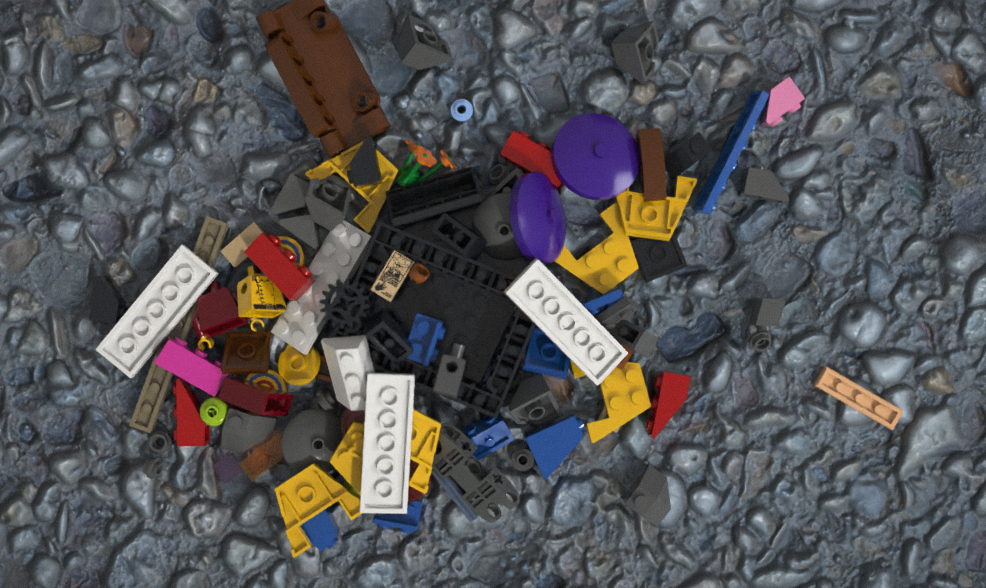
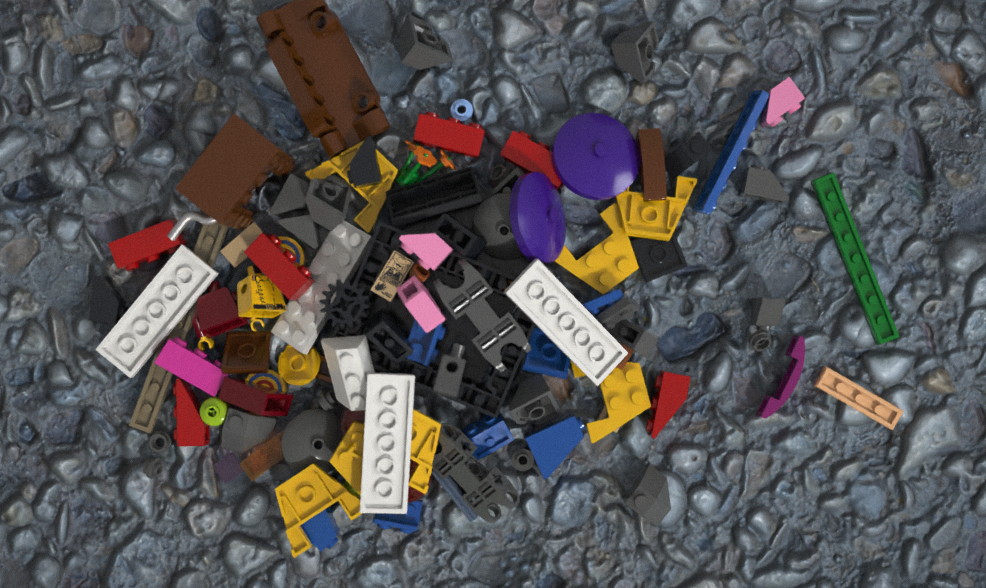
(145, 246): none -> red brick
(227, 175): none -> reddish brown piece
(420, 304): none -> bright pink slope
(428, 247): none -> bright pink slope
(449, 135): none -> red brick
(482, 315): none -> dark grey piece
(796, 351): none -> magenta slope
(855, 258): none -> green tile

